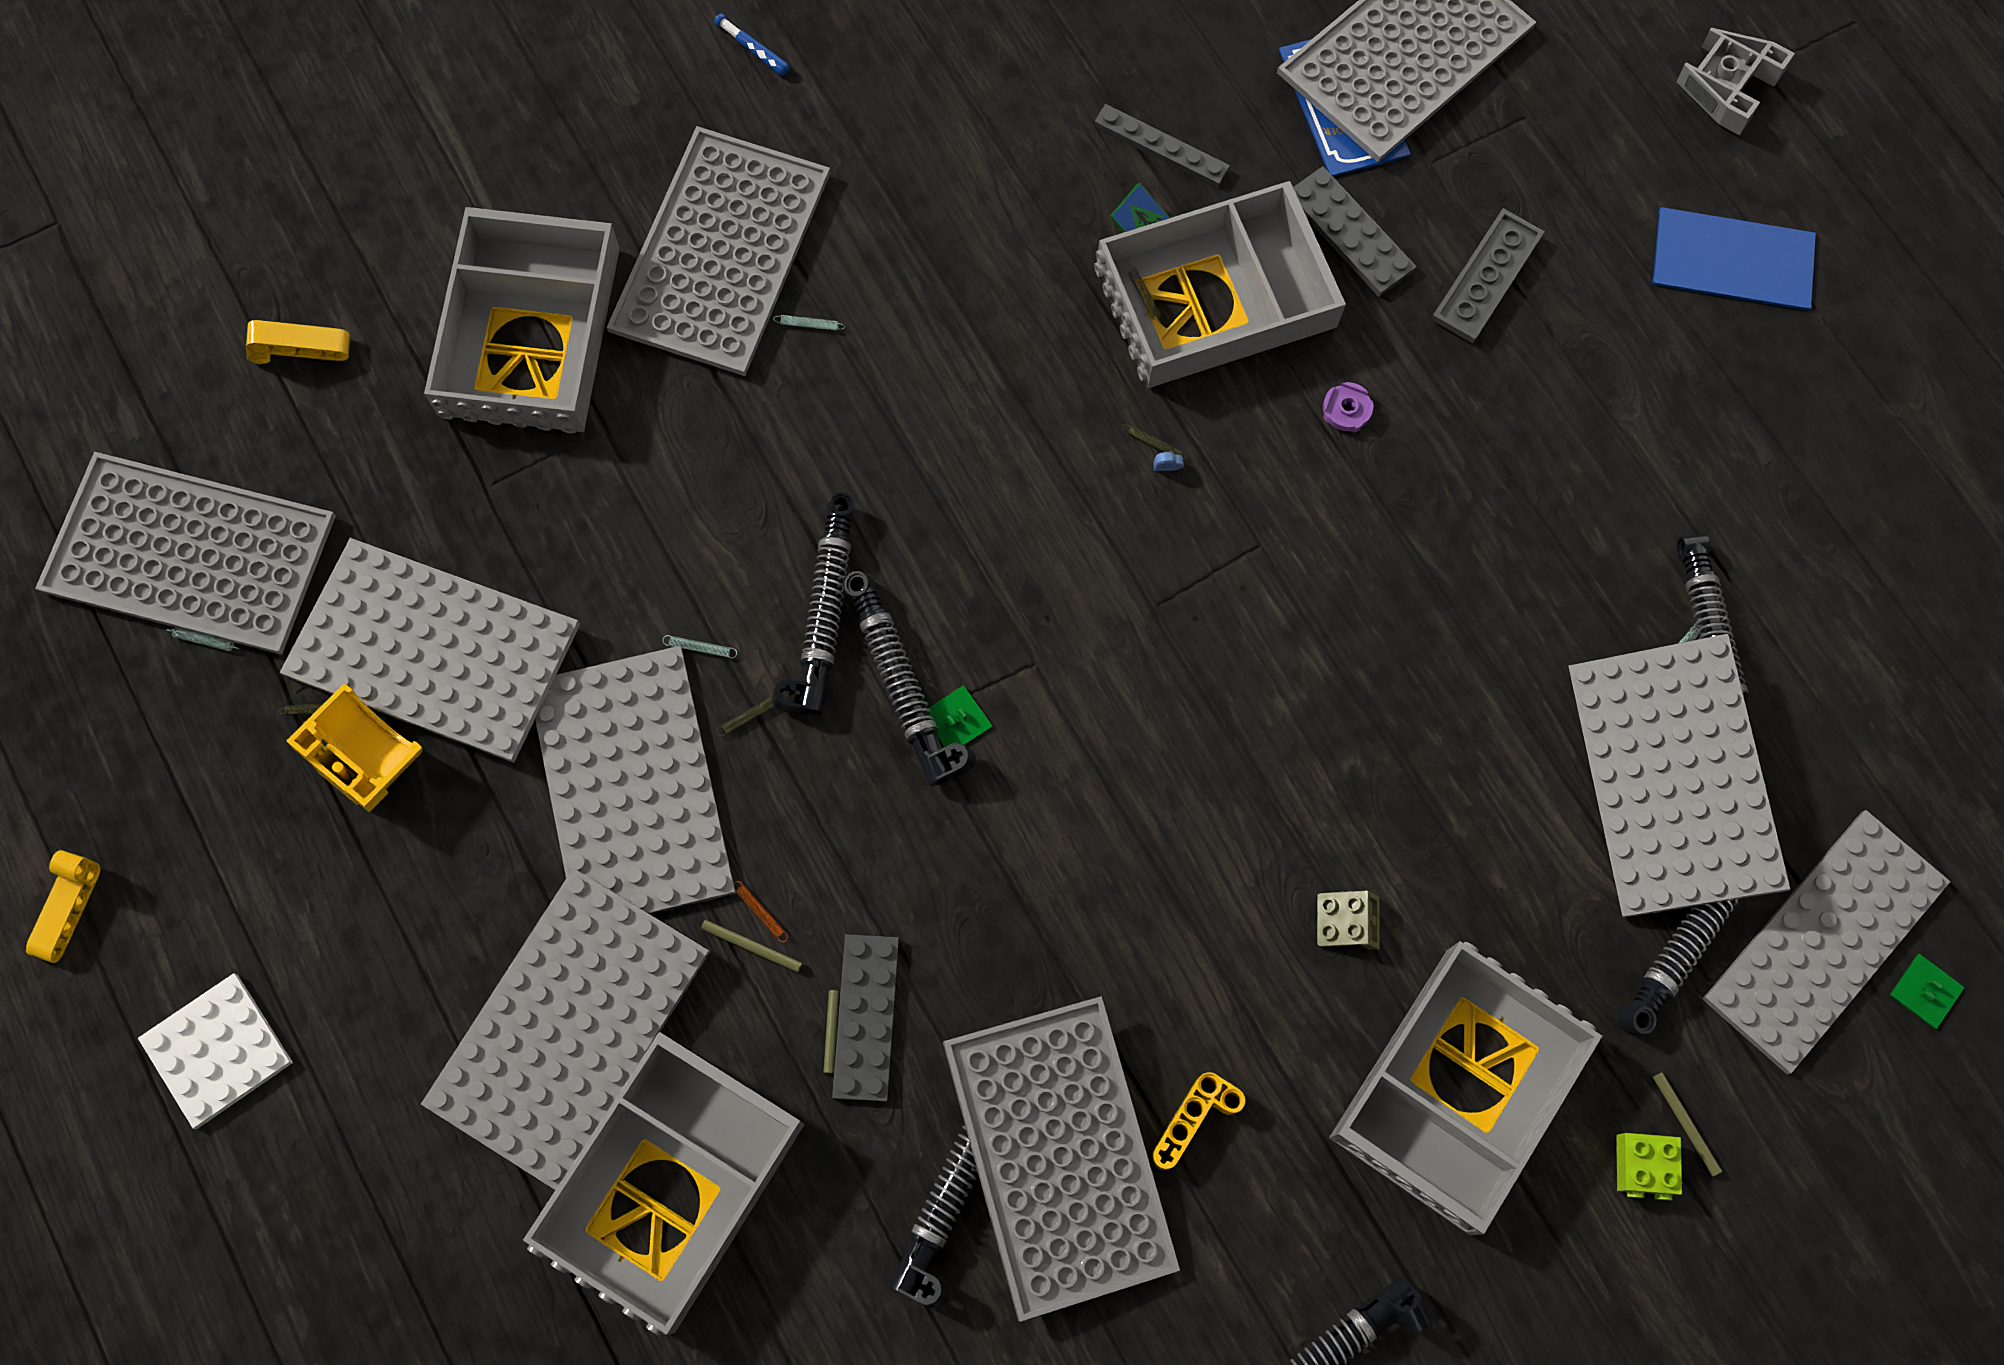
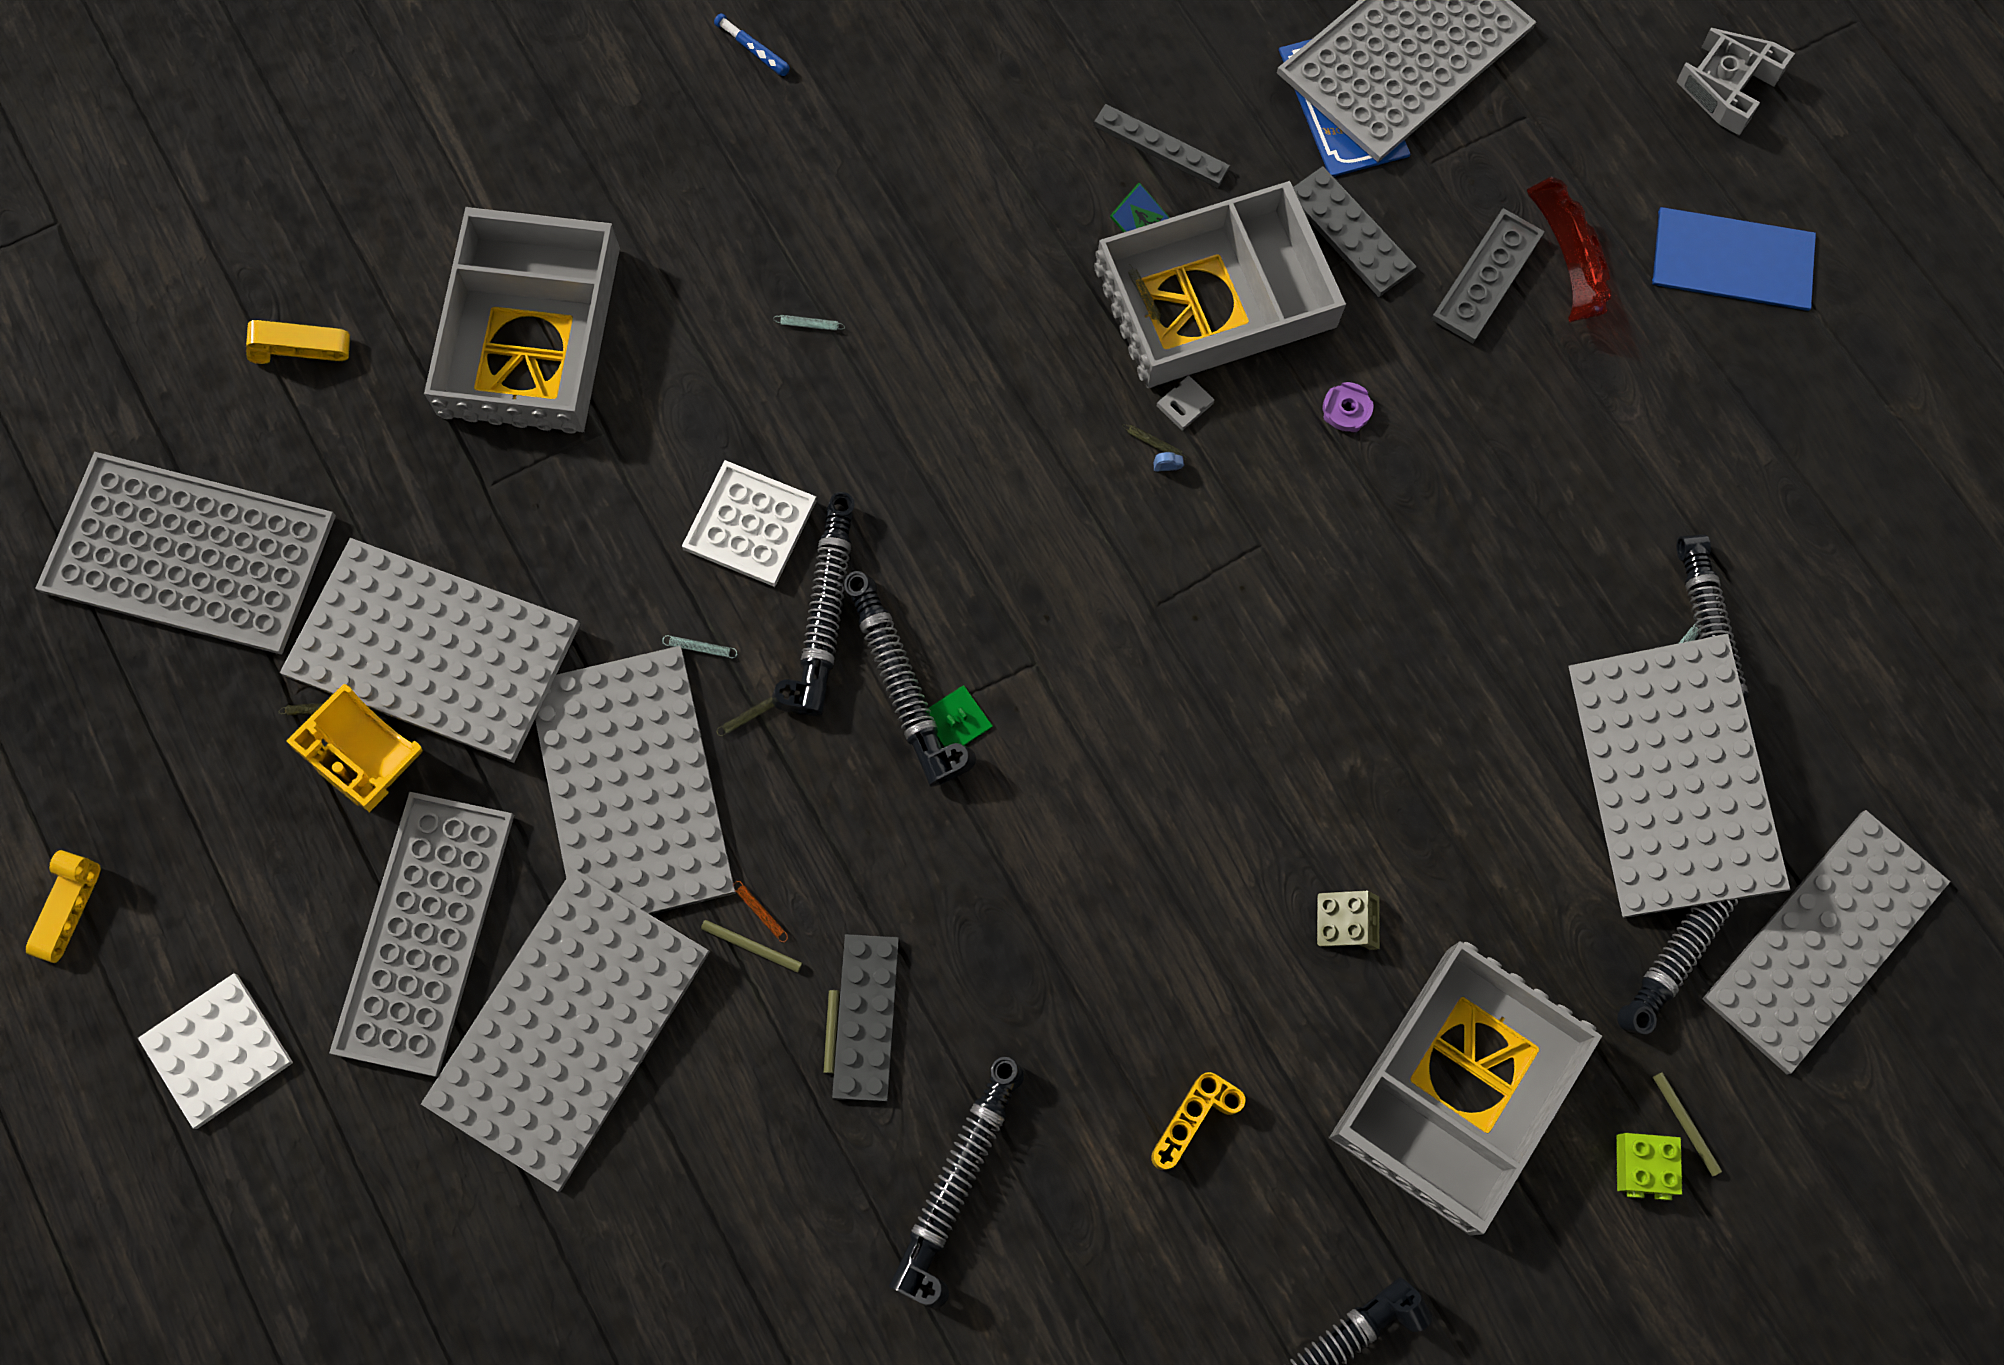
(206, 638): light aqua piece -> none
(422, 935): none -> light grey plate
(679, 1113): light grey panel -> none
(719, 251): light grey plate -> none
(749, 523): none -> white plate
(1060, 1158): light grey plate -> none
(1189, 399): none -> light grey piece
(1579, 246): none -> clear red windscreen
(1927, 991): green piece -> none

